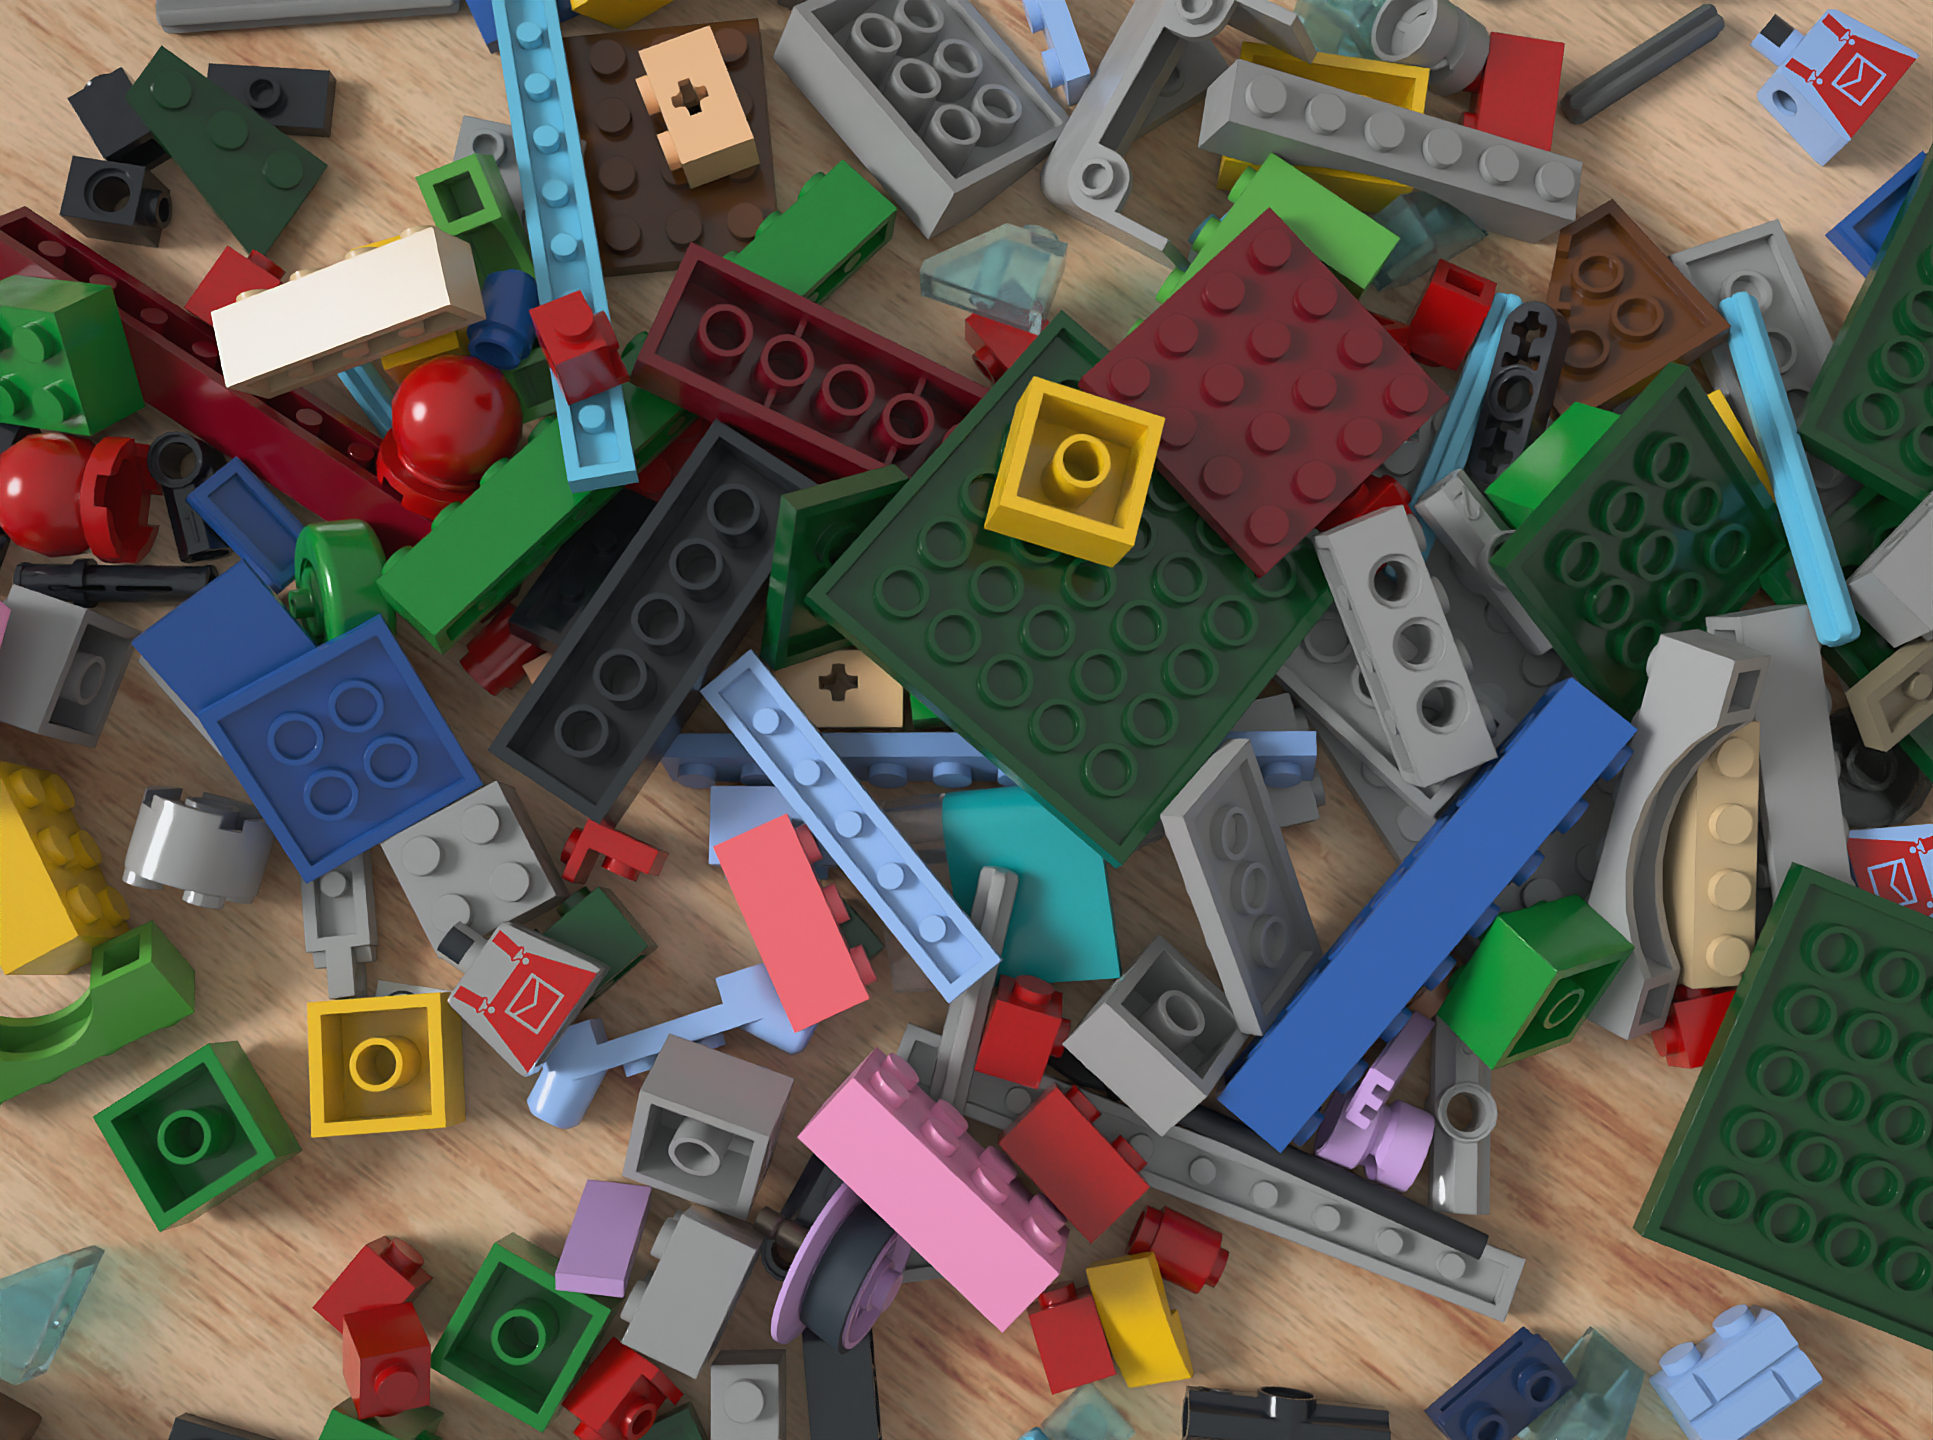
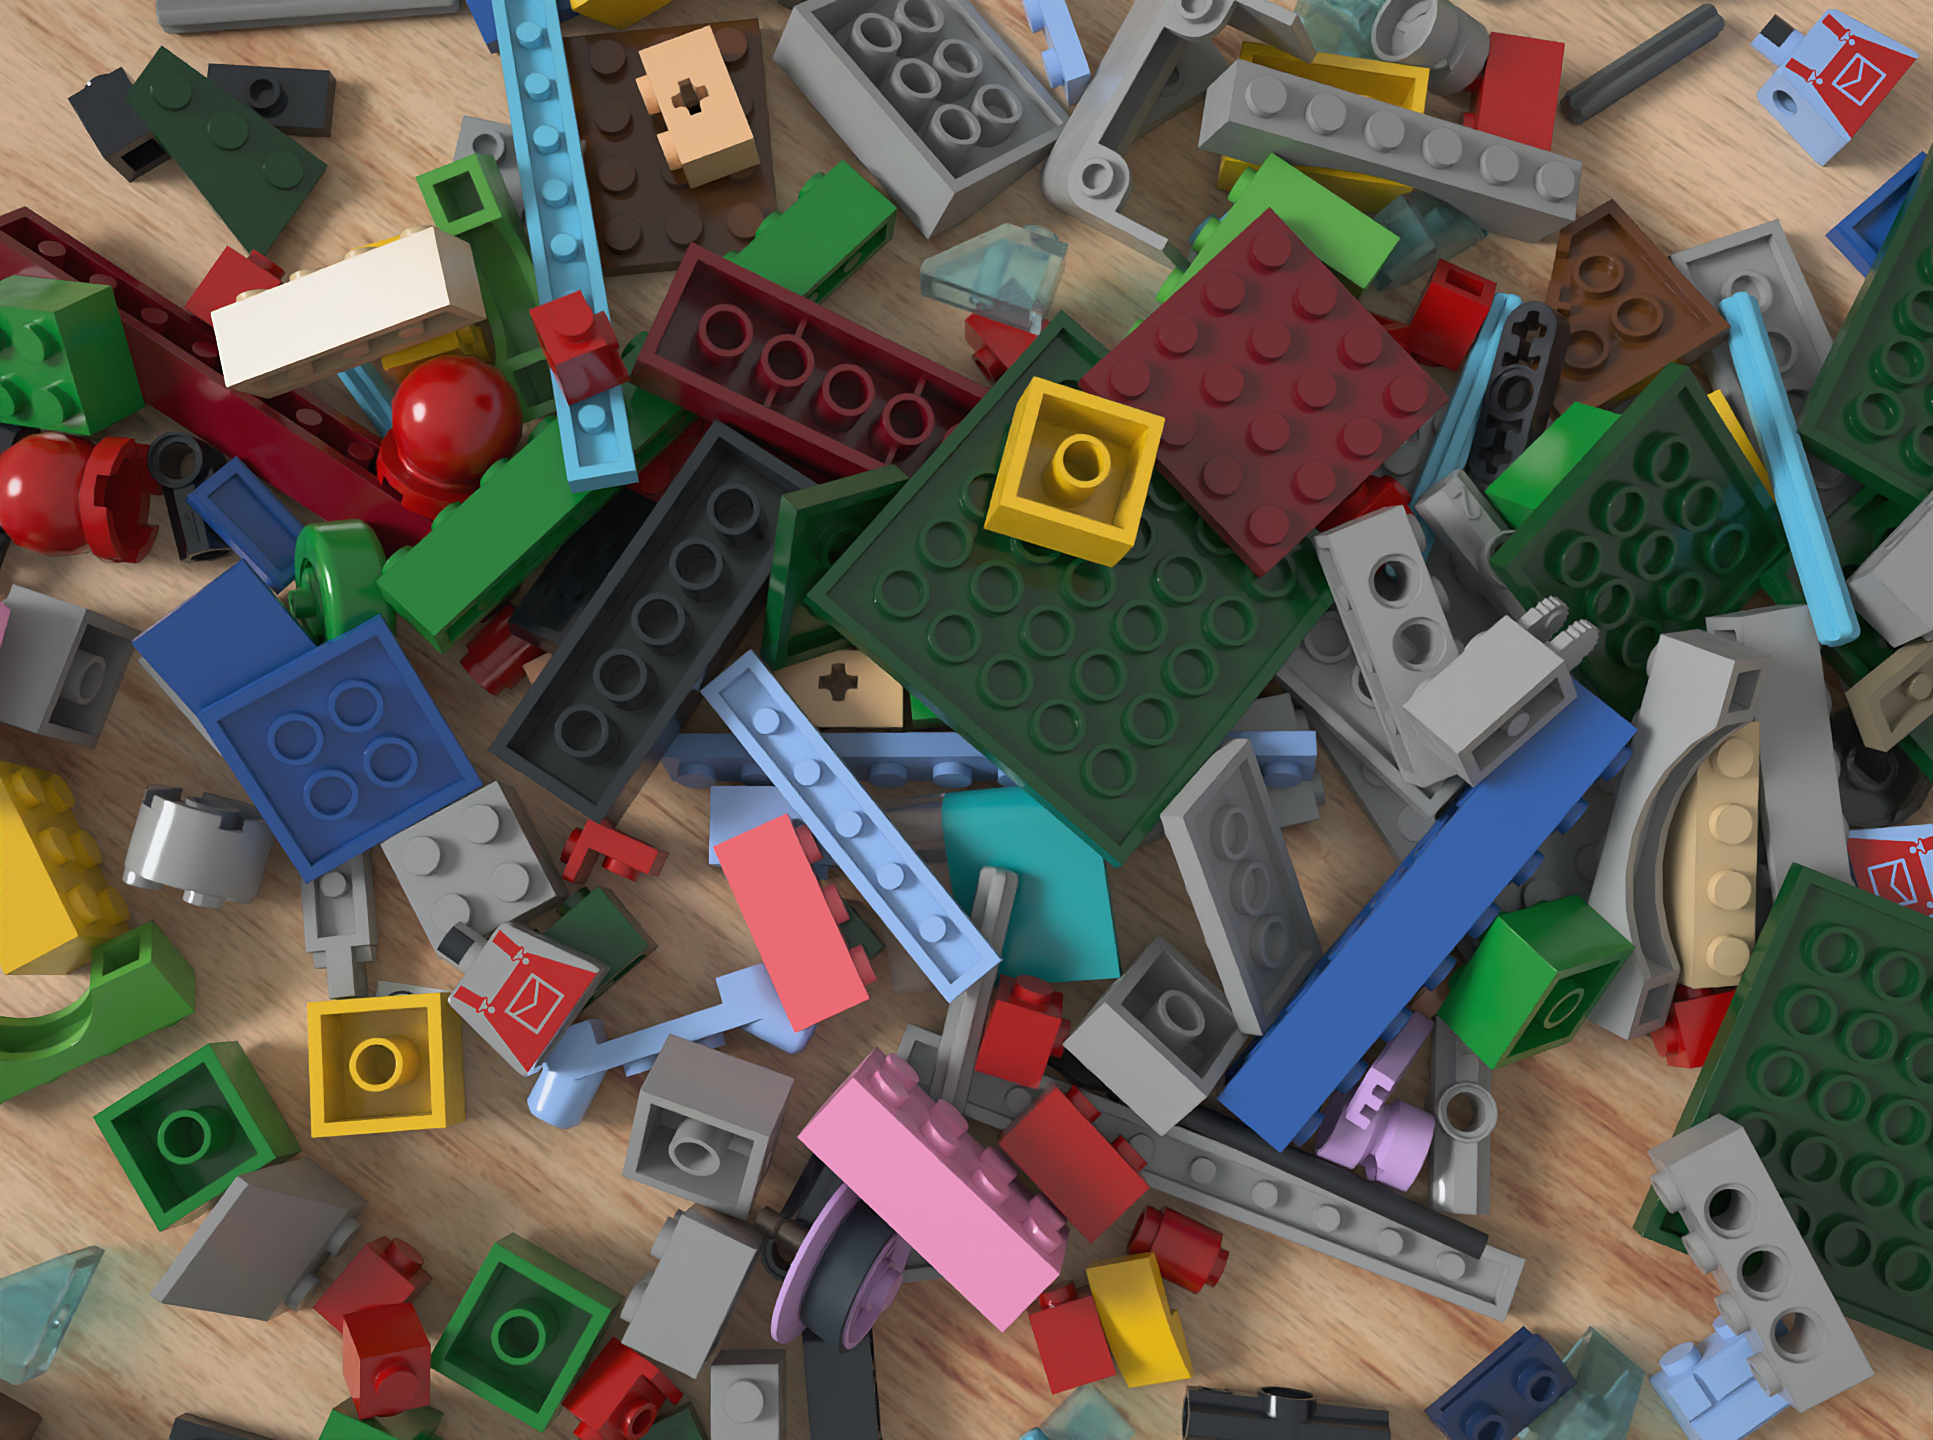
(89, 583): black pin -> none
(99, 185): black brick -> none
(265, 1243): none -> light grey slope
(509, 329): blue brick -> none
(604, 1238): lavender tile -> none
(1500, 689): none -> light grey hinge
(1820, 1350): none -> light grey brick

